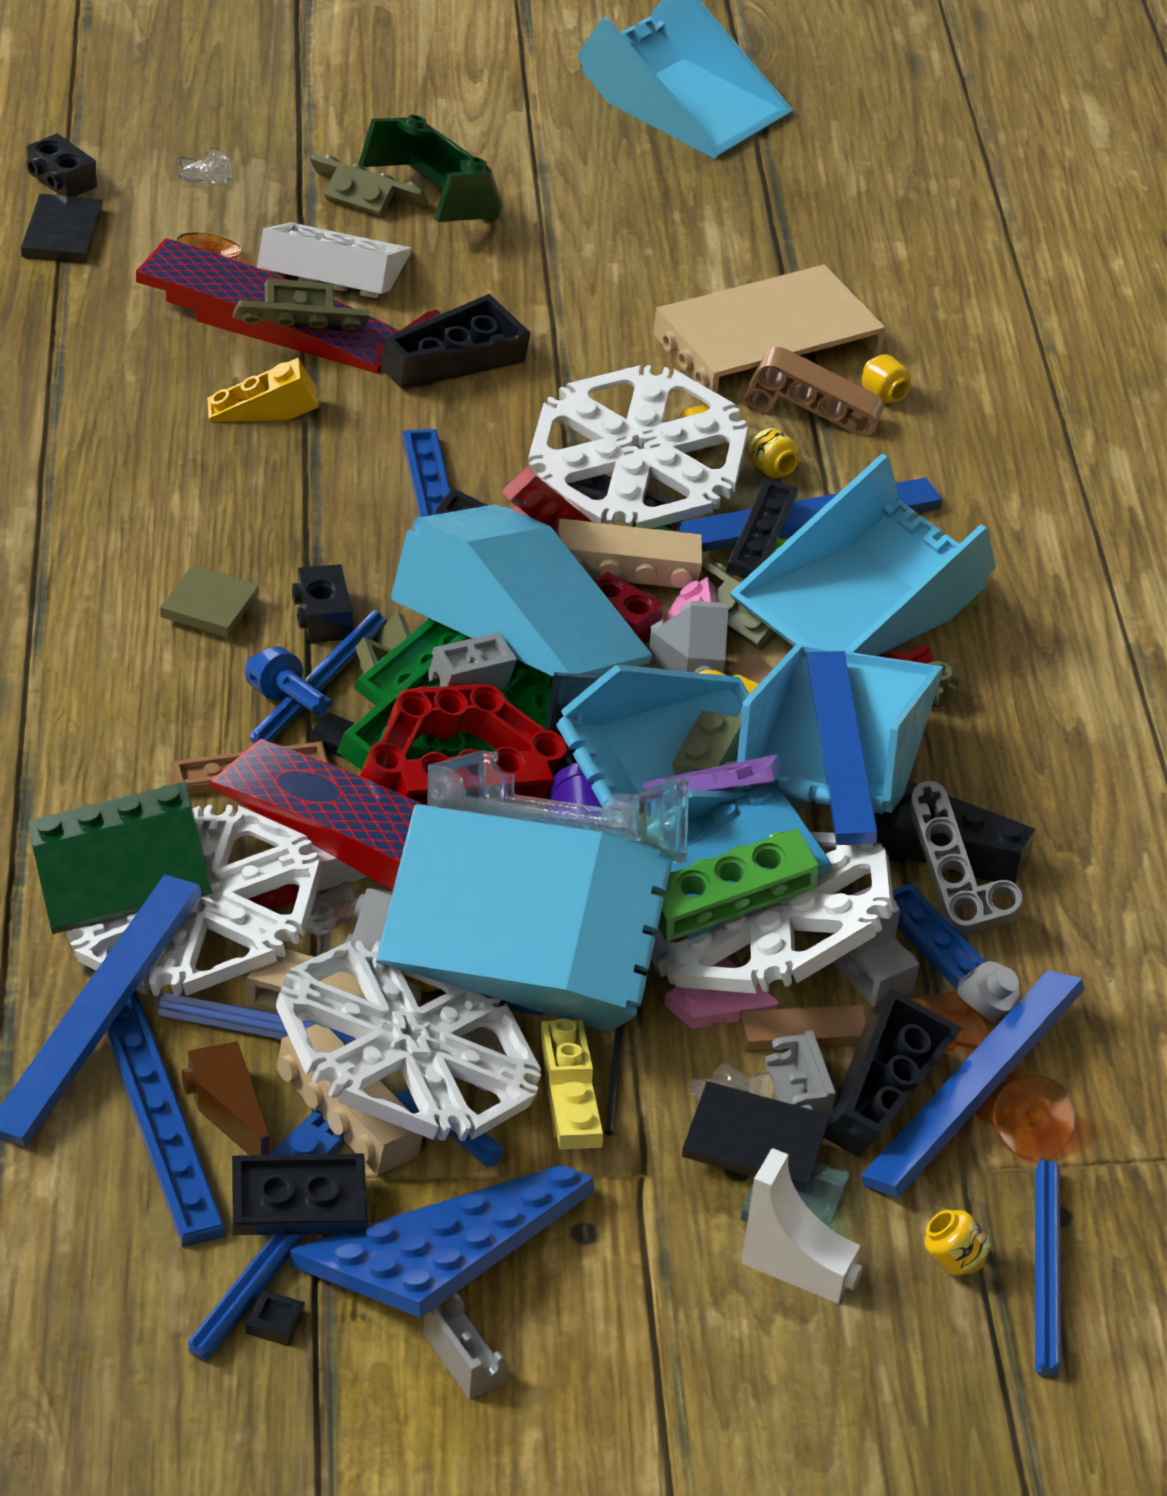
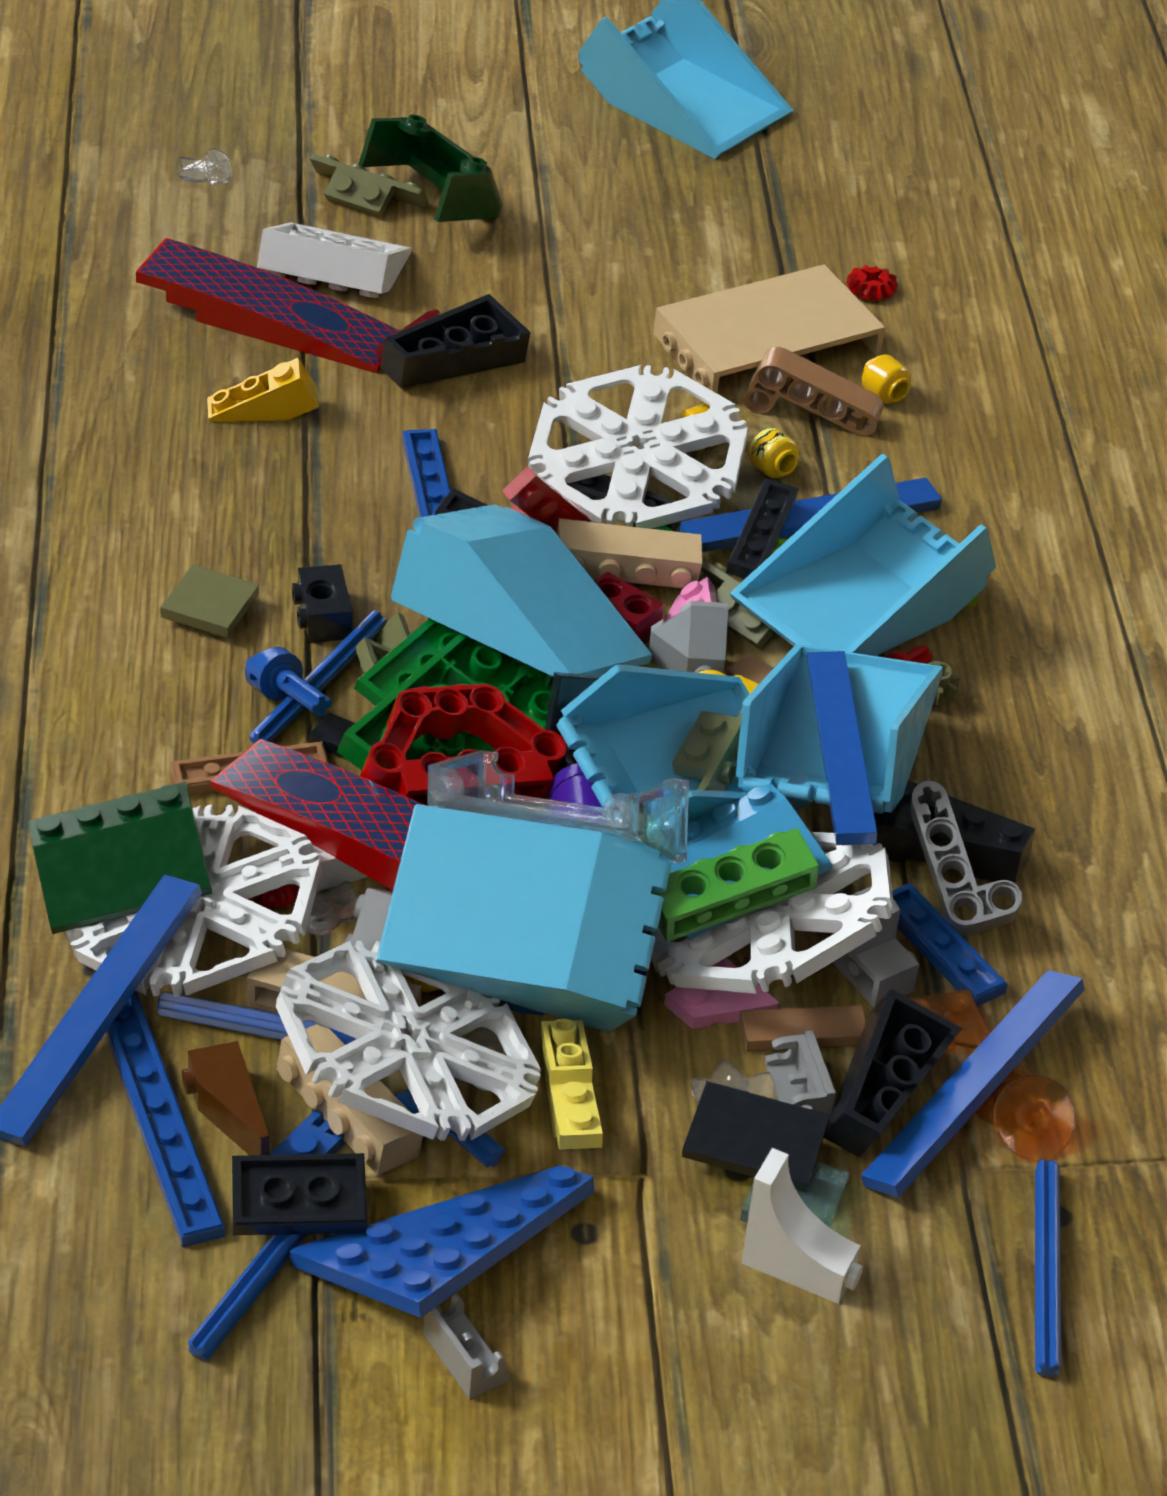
(61, 166): black brick -> none
(62, 228): black tile -> none
(211, 243): clear orange dish -> none
(275, 1317): black tile -> none
(300, 302): olive bracket -> none
(473, 662): light grey hinge -> none
(614, 1079): black piece -> none
(726, 777): medium lavender wing -> none
(872, 283): none -> red gear
(956, 1242): yellow head -> none
(990, 990): light grey piece -> none

